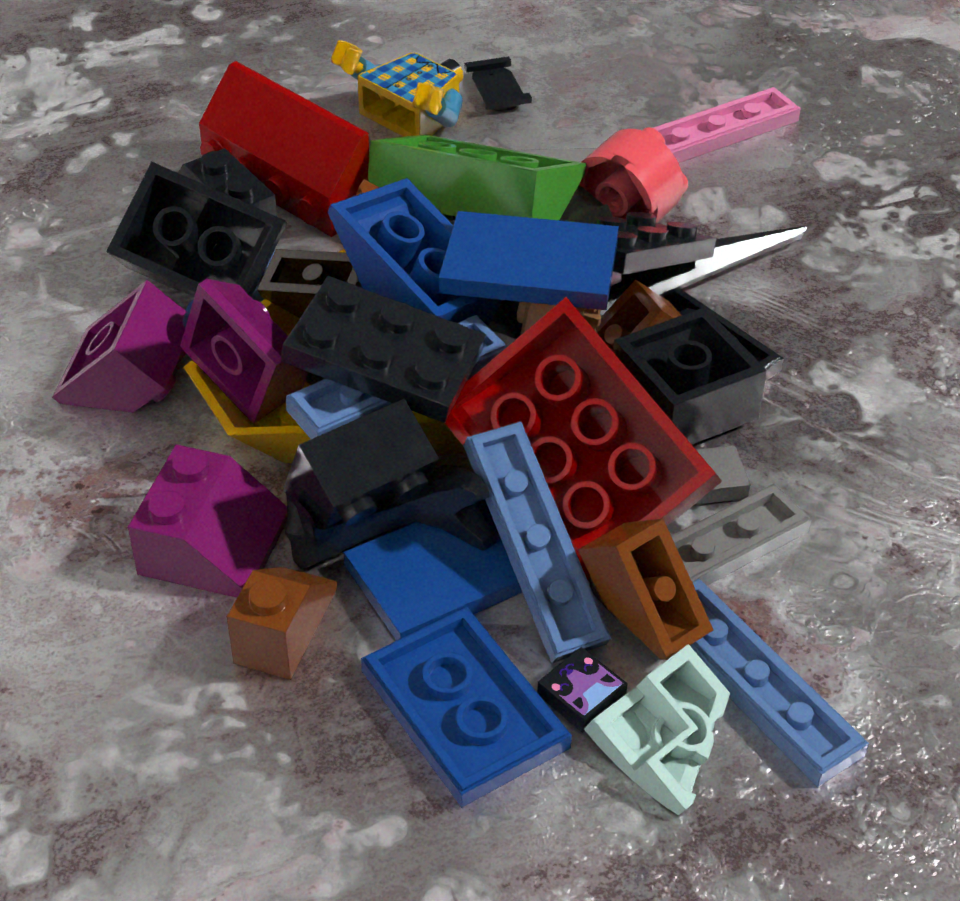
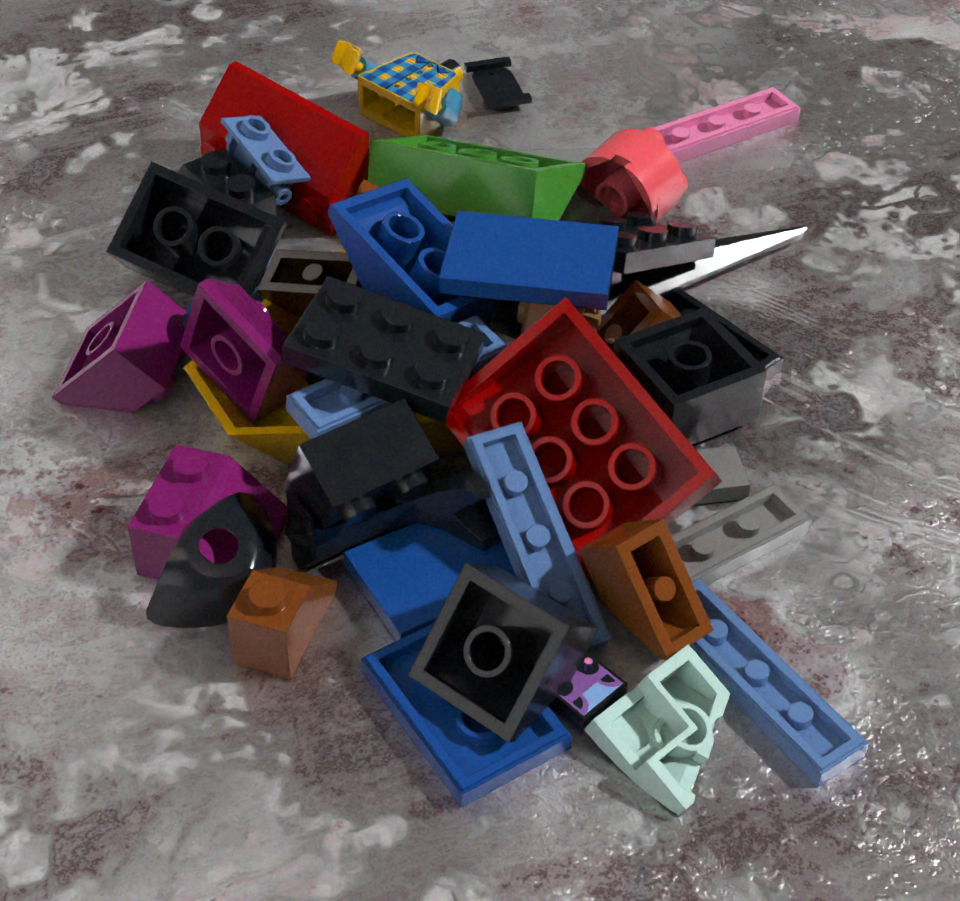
(200, 592): none -> black piece
(258, 147): none -> medium blue hinge
(501, 650): none -> black slope

